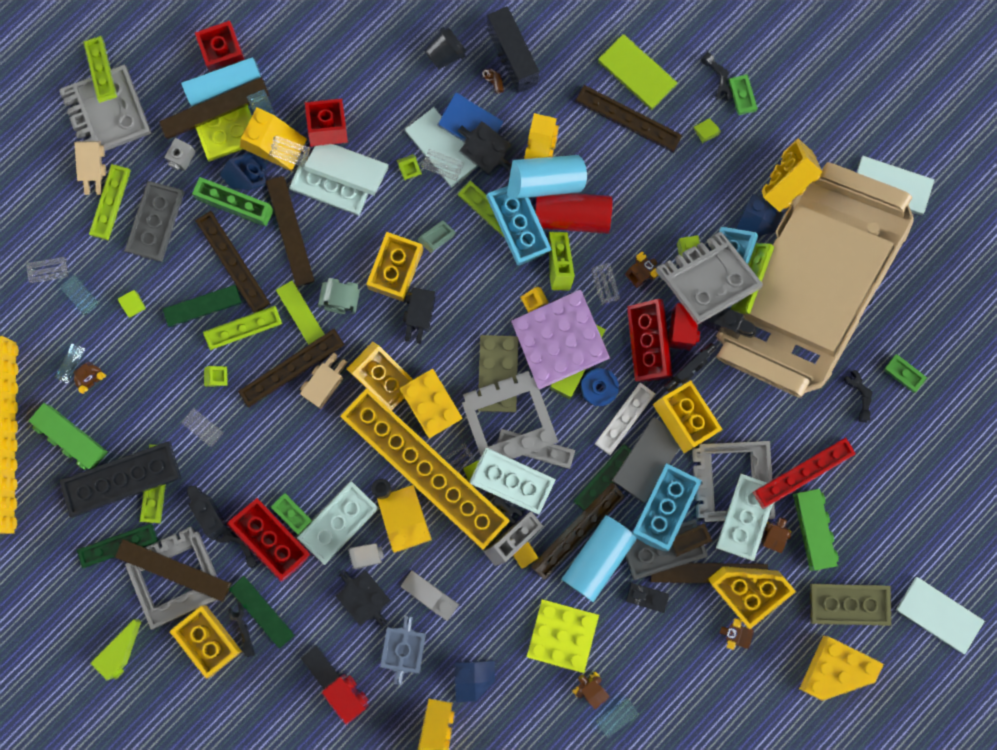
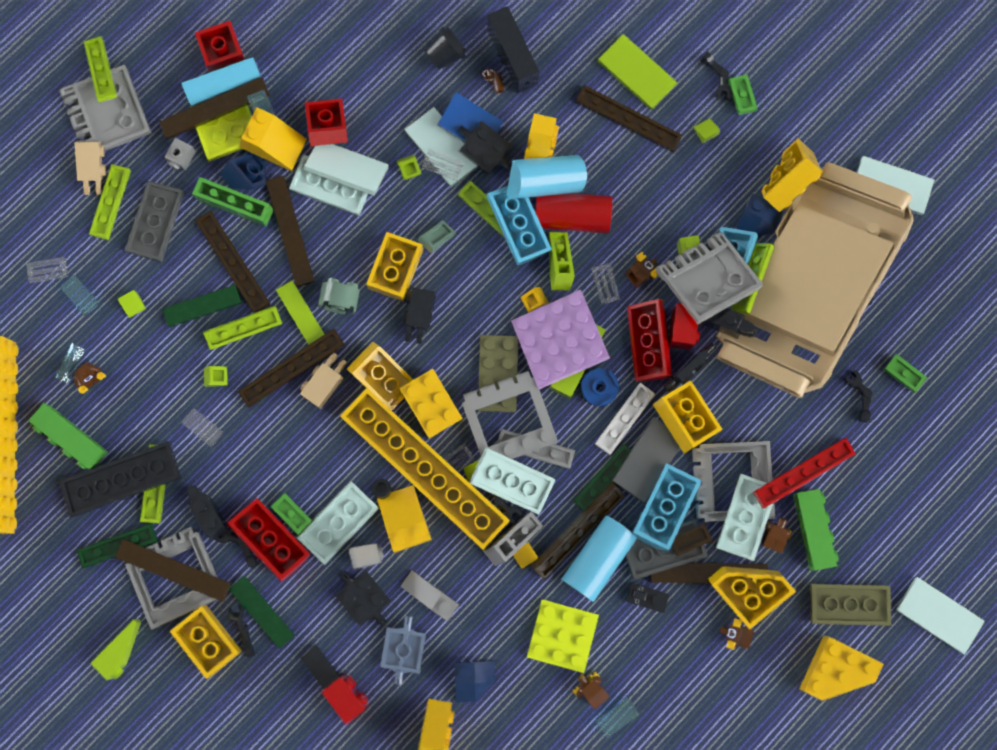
(276, 139): clear tile -> none

